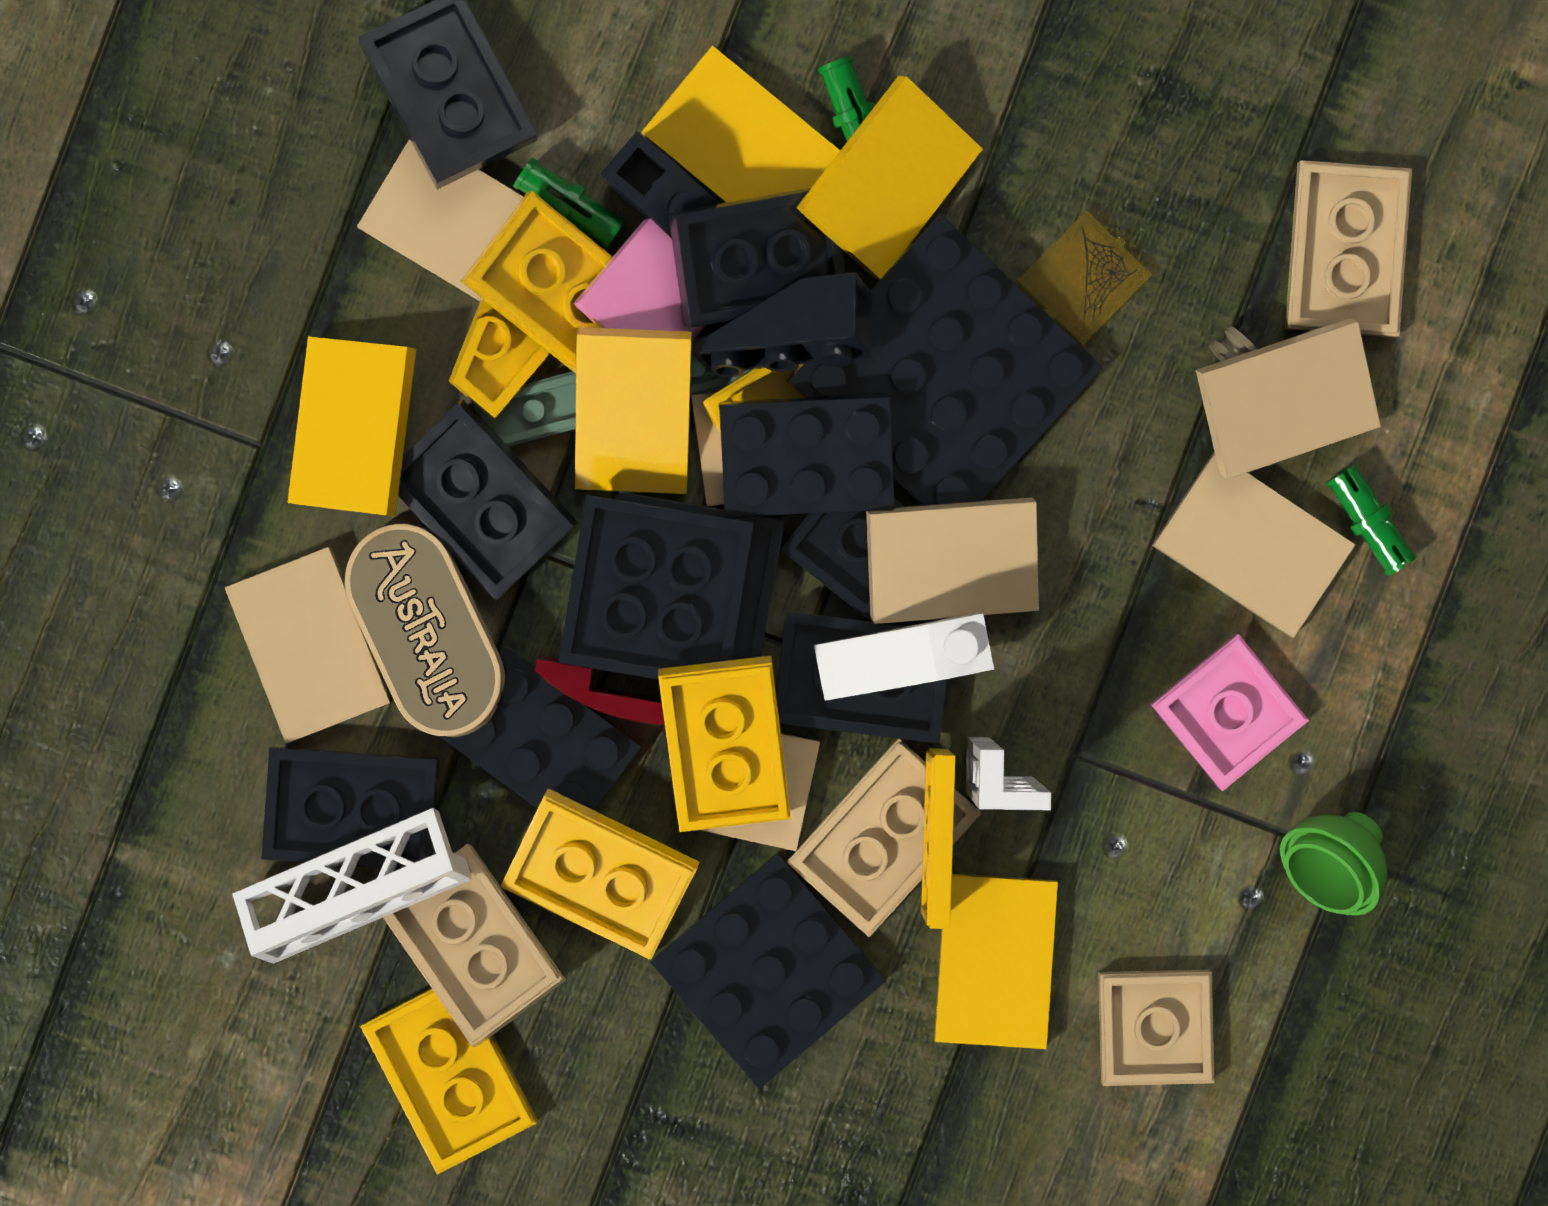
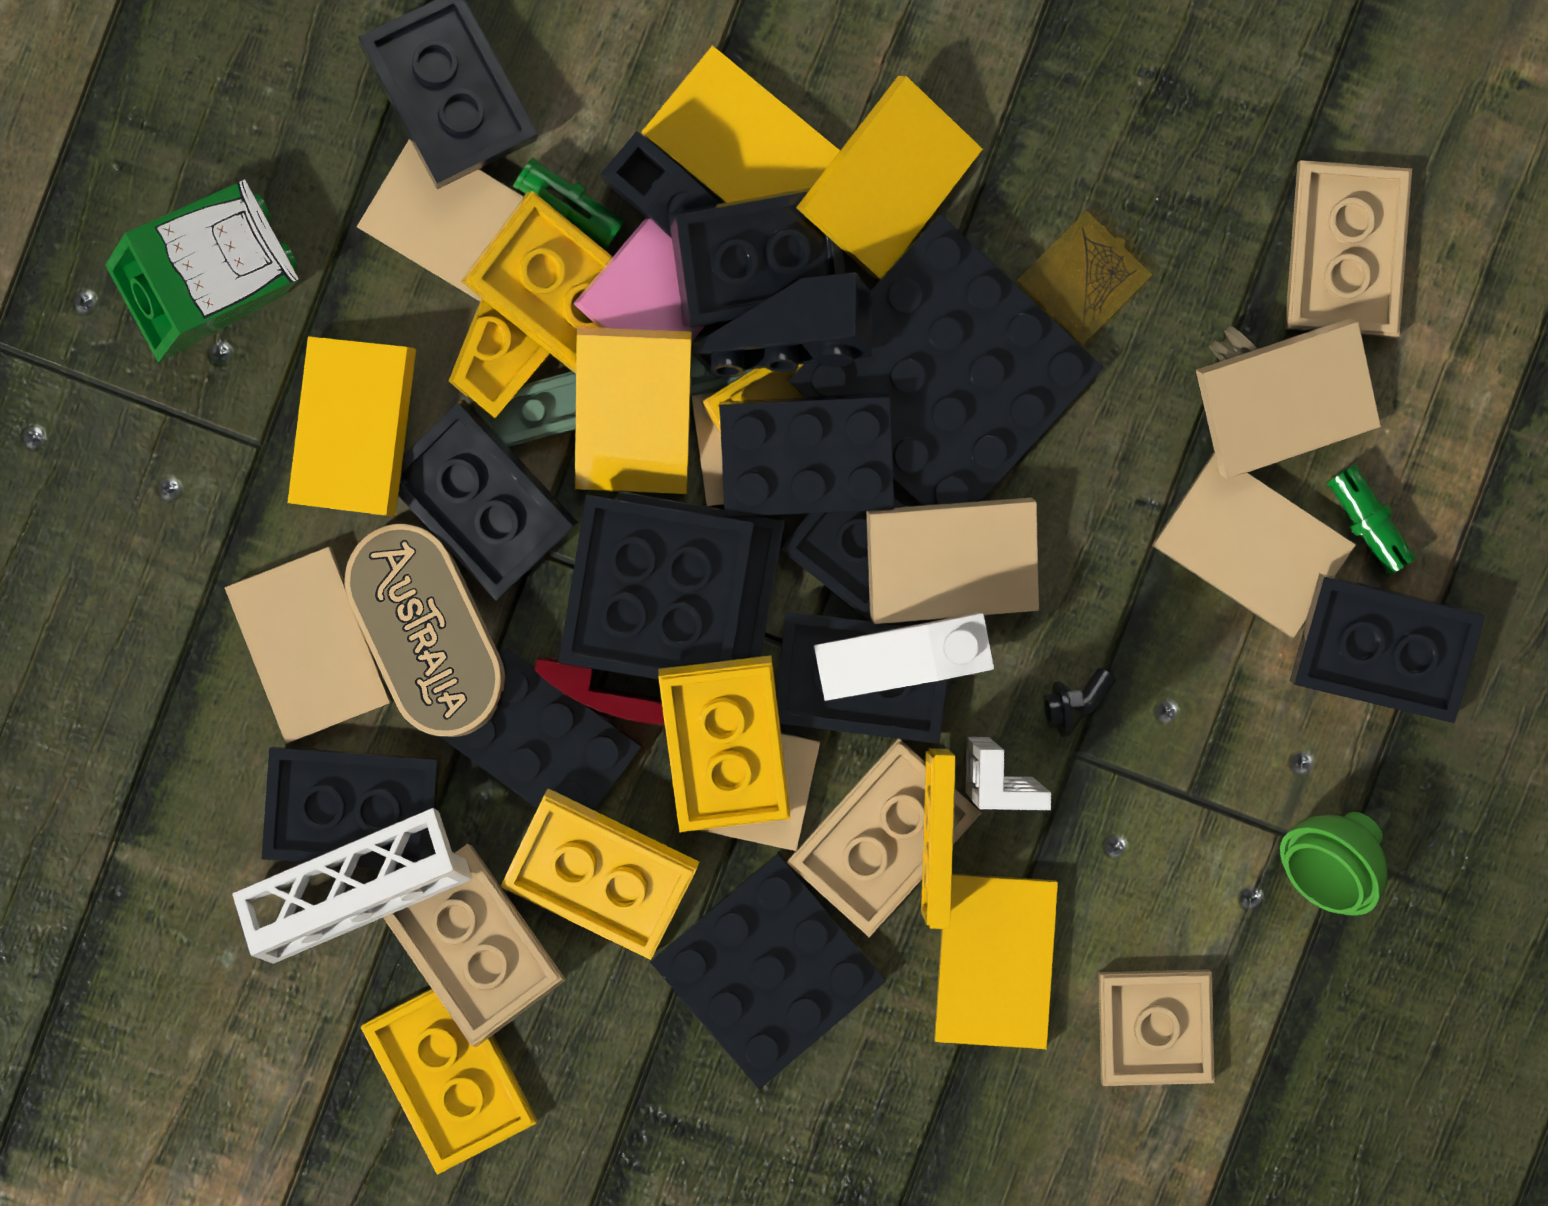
(201, 268): none -> slope
(845, 95): green pin -> none
(1067, 707): none -> black plate
(1229, 712): bright pink tile -> none
(1387, 648): none -> black plate

